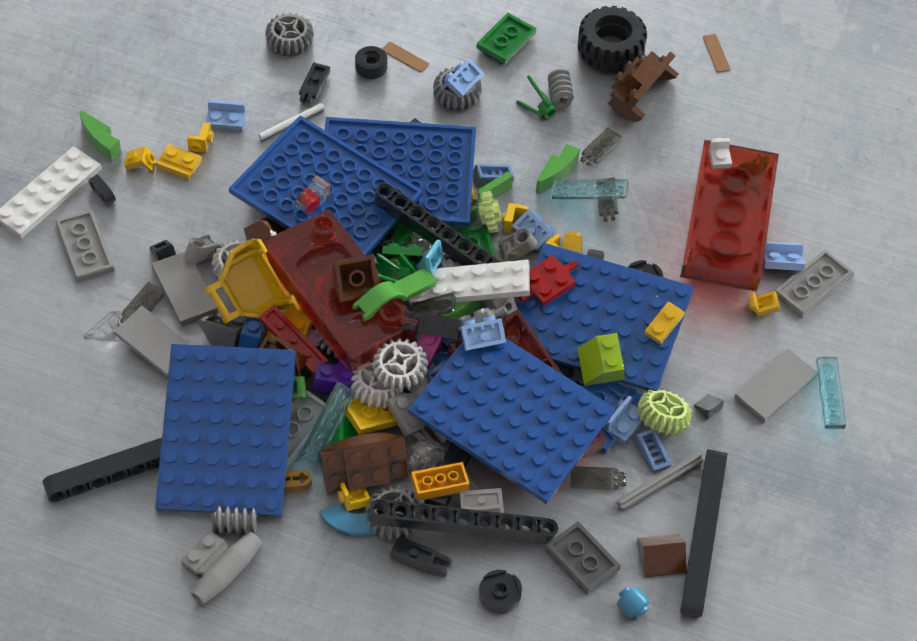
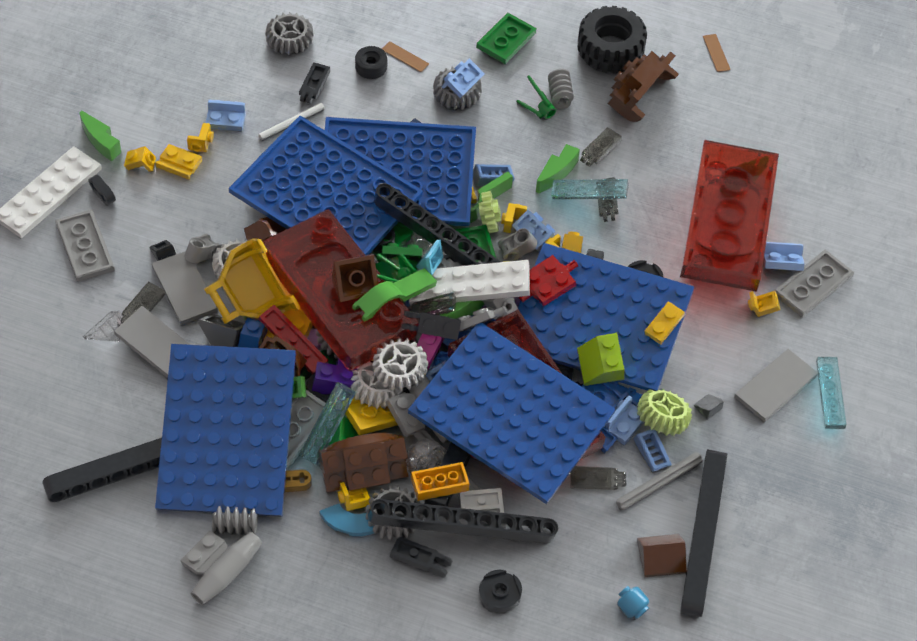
(313, 195): leg -> none
(482, 334): light blue bracket -> none
(583, 557): dark grey plate -> none
(720, 153): white bracket -> none

